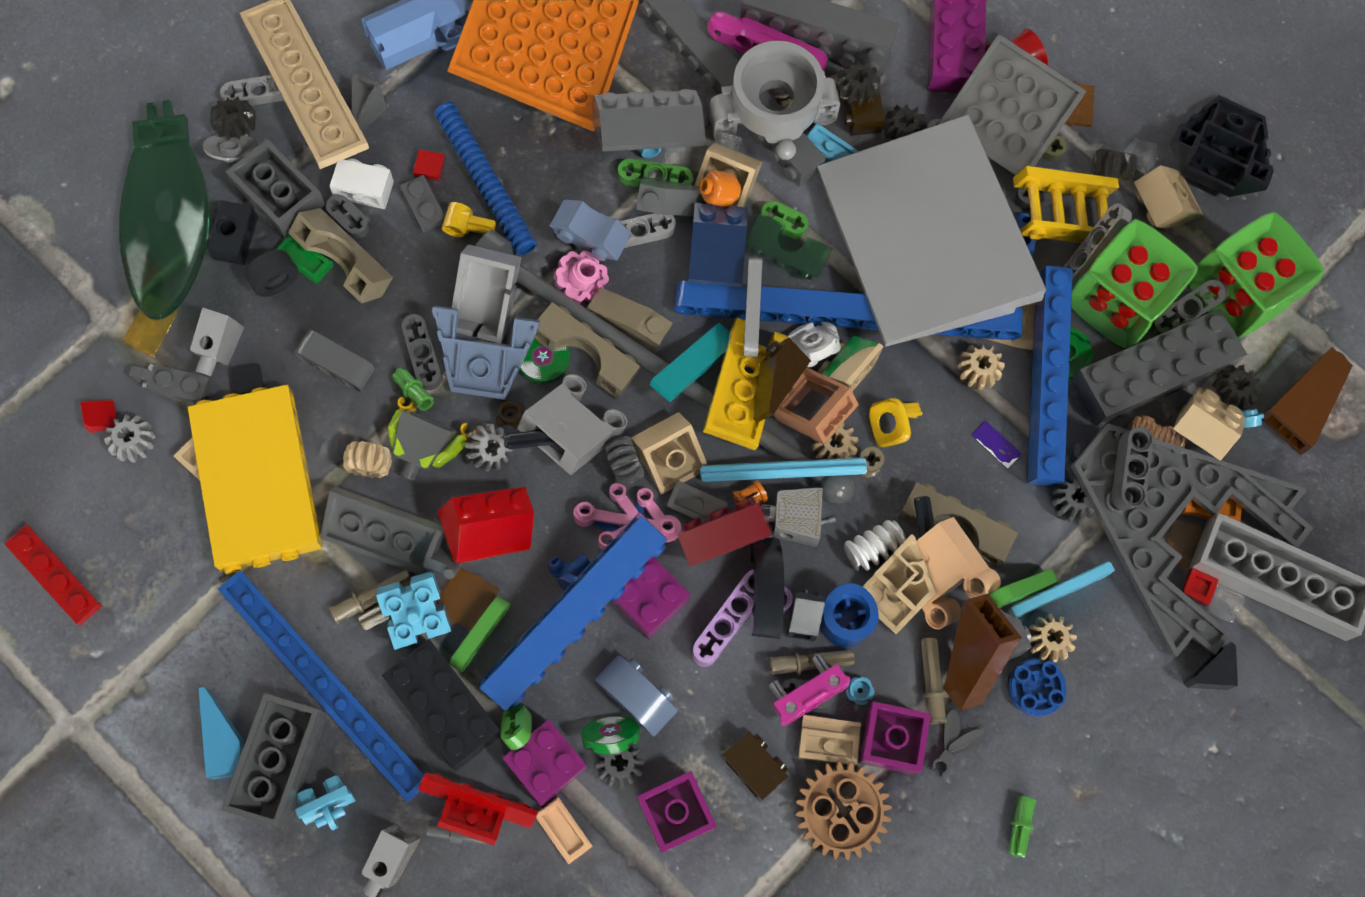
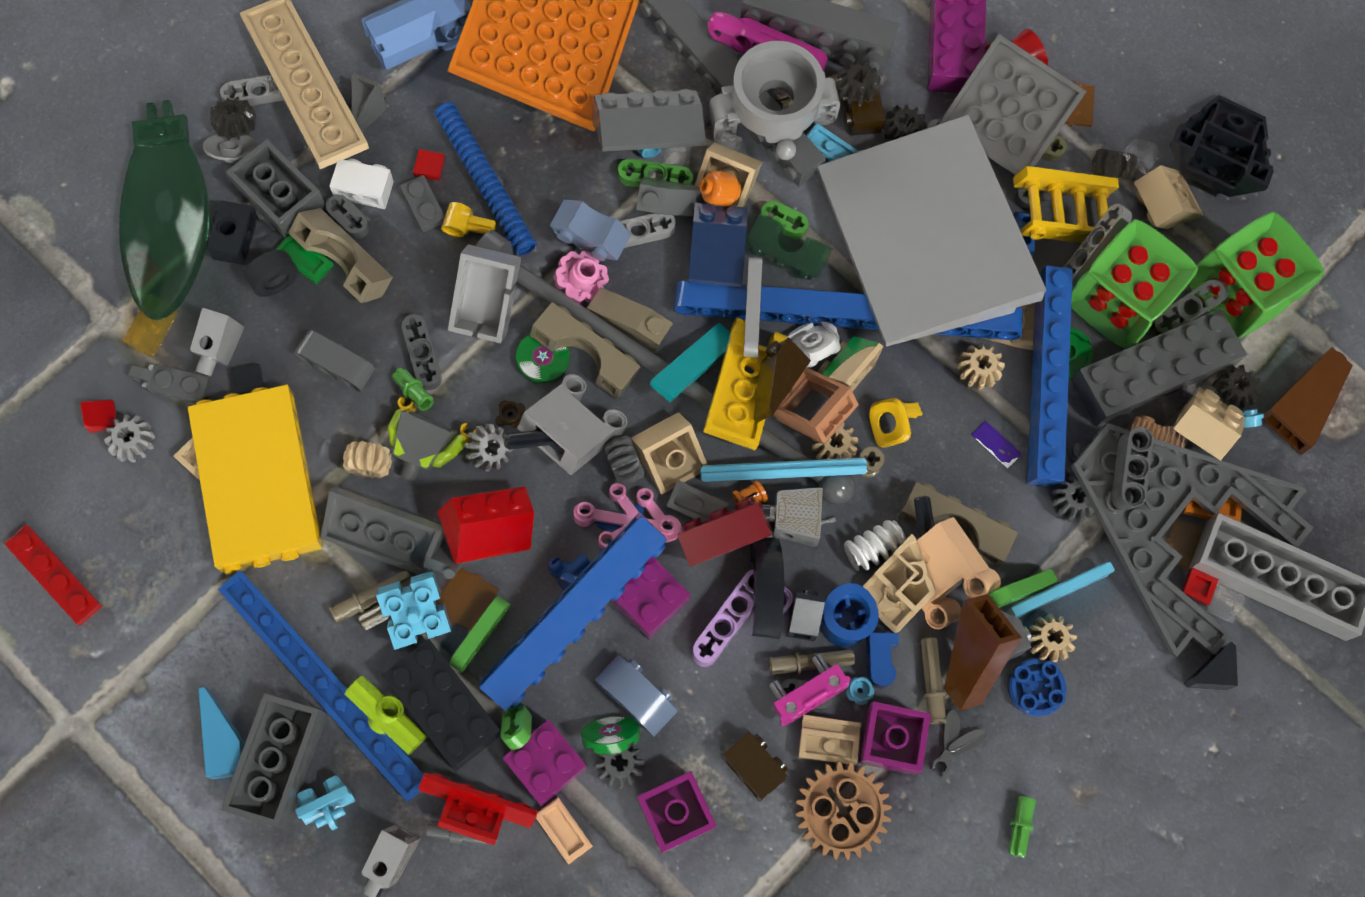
(385, 714): none -> lime piece
(482, 366): sand blue wing -> none
(879, 663): none -> blue leg

